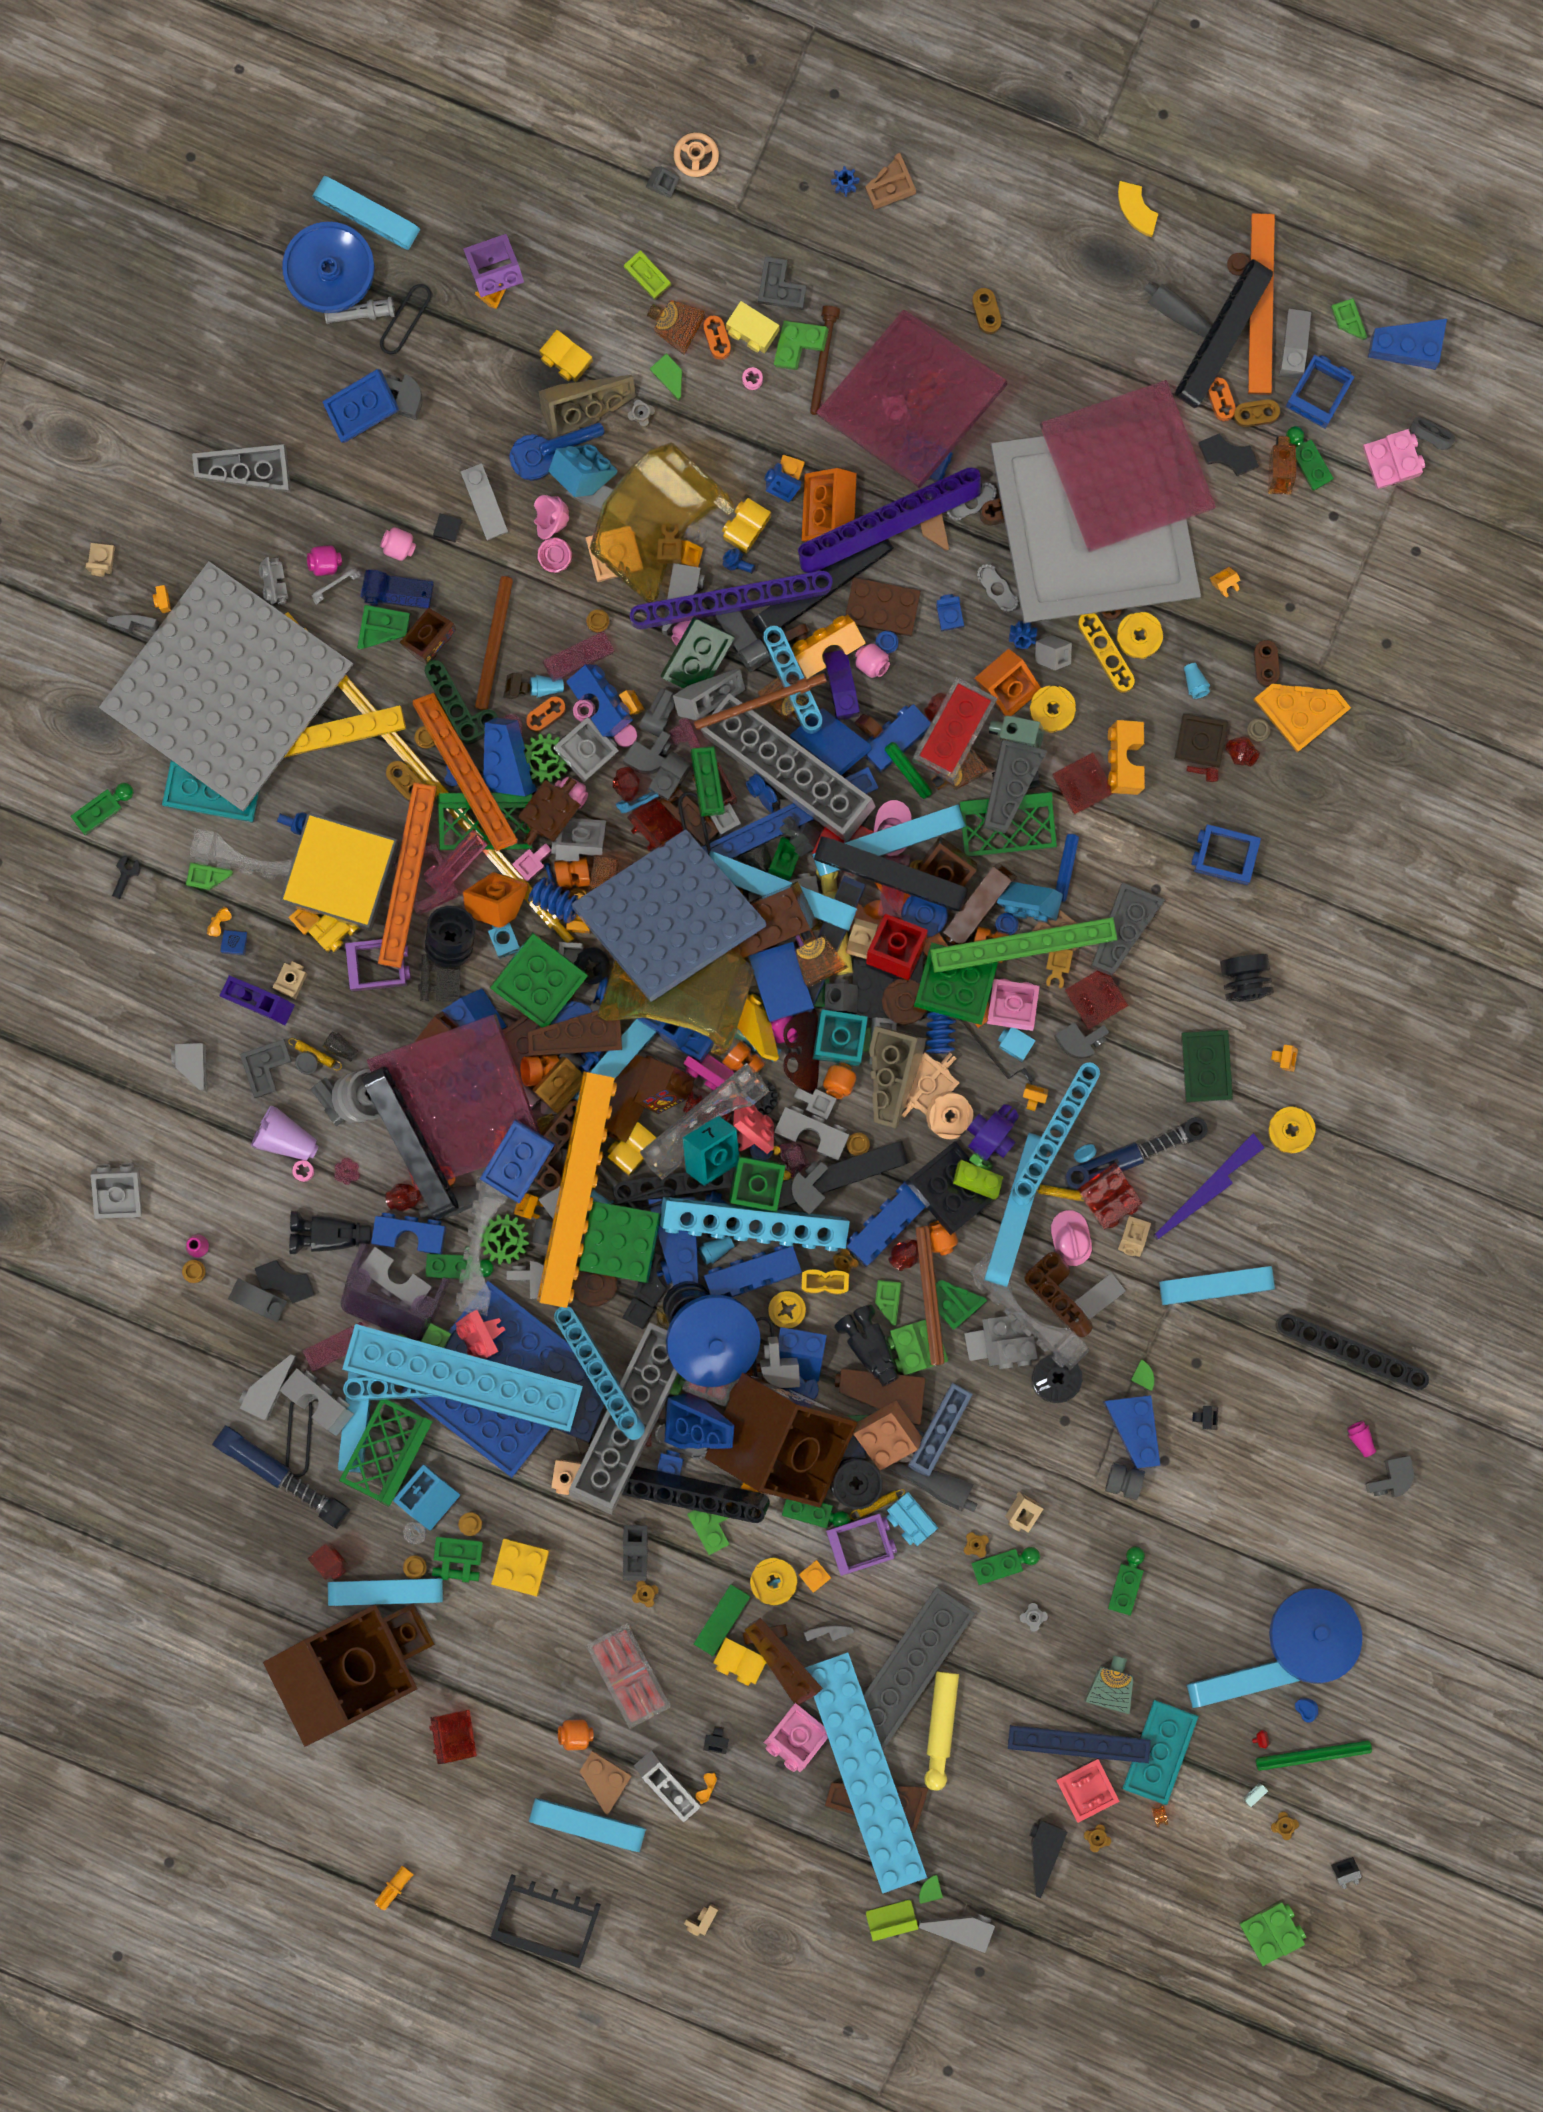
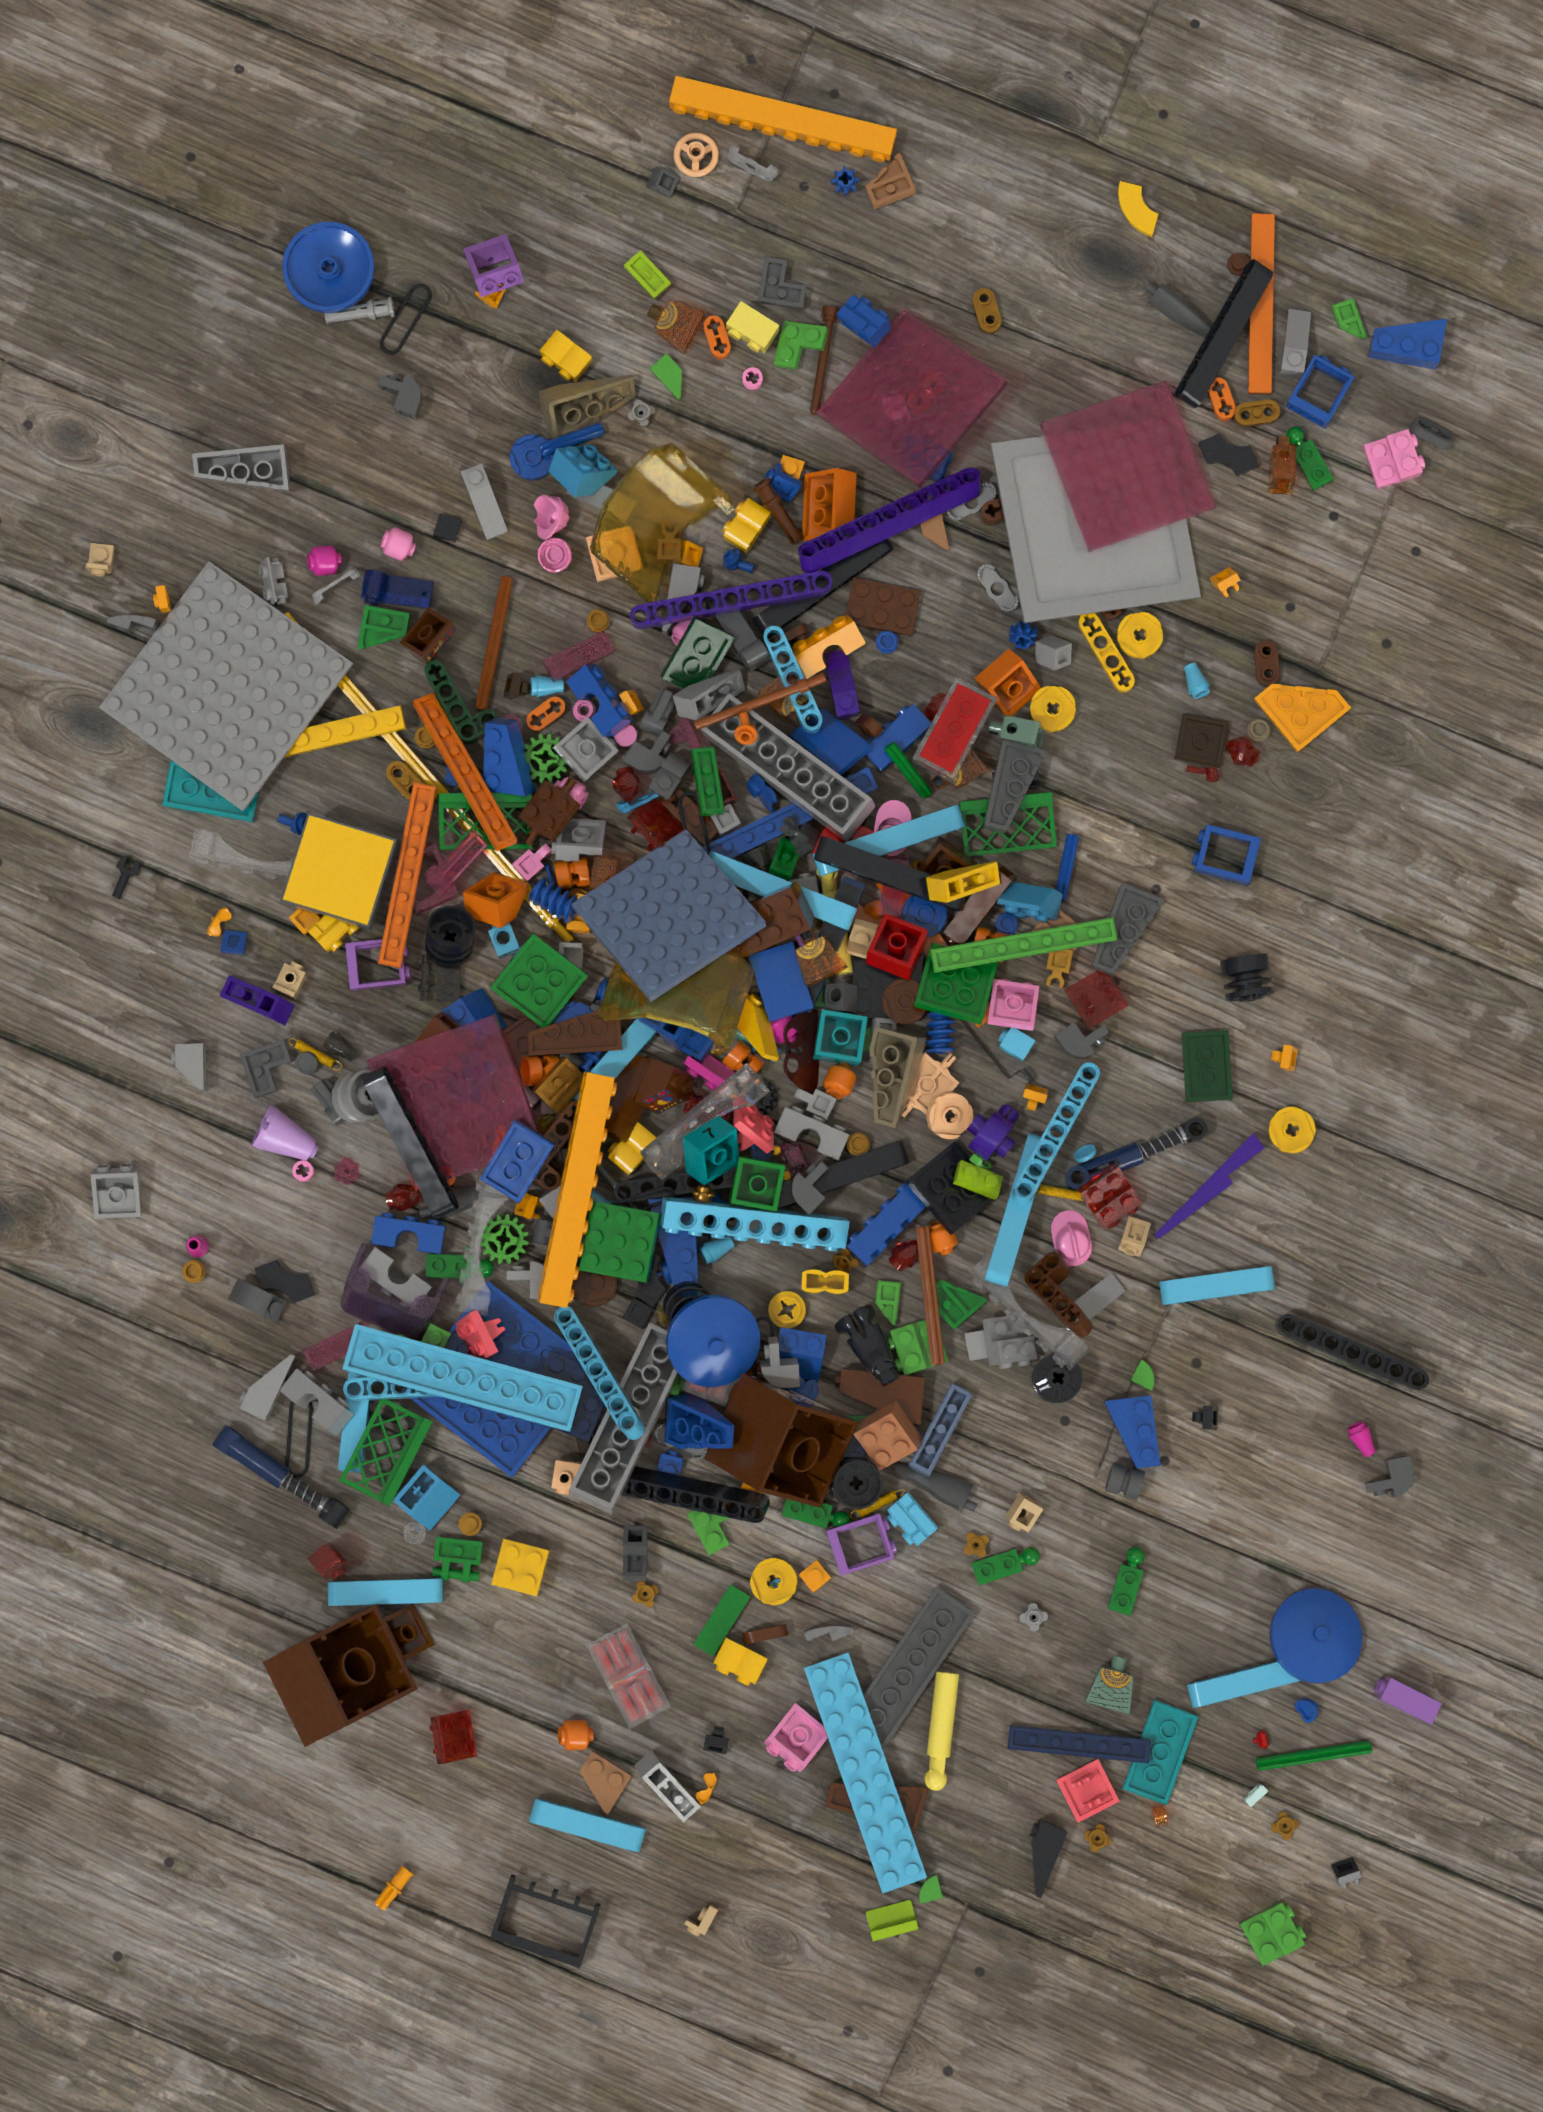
(101, 808): green plate -> none
(206, 876): bright green tile -> none
(326, 1233): black piece -> none
(360, 405): blue tile -> none
(366, 212): medium azure beam -> none
(414, 1567): pearl gold plate -> none
(601, 969): black gear -> none
(703, 1193): none -> pearl gold plate
(745, 733): none -> orange plate
(755, 1273): blue wedge -> none
(766, 174): none -> light grey piece
(772, 501): none -> reddish brown pin
(783, 119): none -> light orange brick
(785, 1666): reddish brown wing -> none
(864, 320): none -> blue brick
(872, 660): bright pink head -> none
(949, 612): blue bracket -> none
(962, 881): none -> yellow slope
(966, 1930): light grey slope -> none
(1083, 783): clear red plate -> none
(1124, 776): light orange arch -> none
(1407, 1699): none -> medium lavender window

